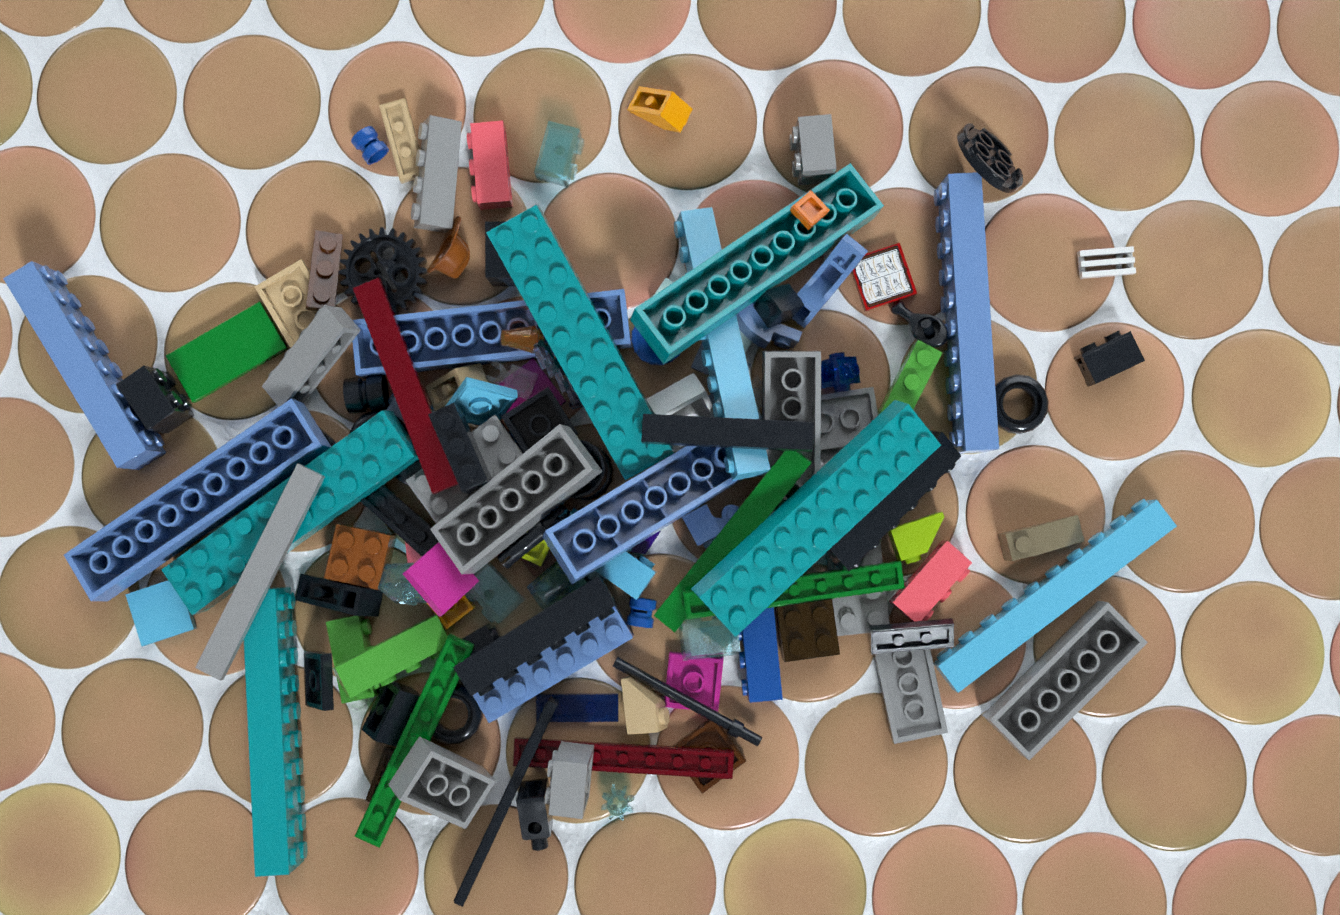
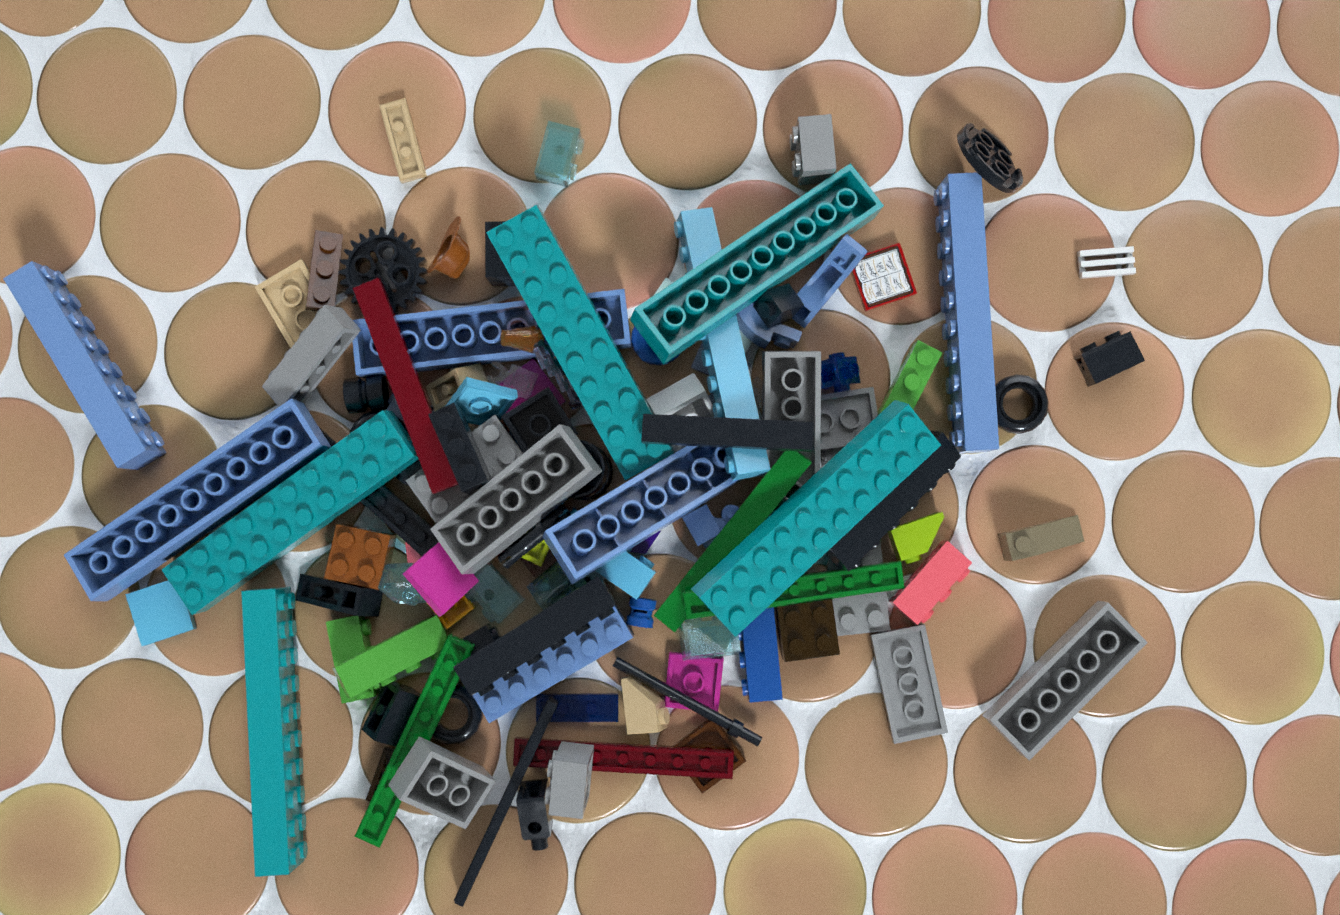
(156, 399): black brick -> none
(227, 352): green tile -> none
(260, 572): light grey tile -> none
(318, 680): black tile -> none
(370, 145): blue wheel -> none
(437, 174): light grey brick -> none
(490, 165): coral brick -> none
(613, 809): clear light blue gear -> none
(660, 108): light orange slope -> none
(809, 210): orange tile -> none
(911, 636): tile -> none
(923, 327): black piece -> none
(1054, 594): medium azure brick -> none

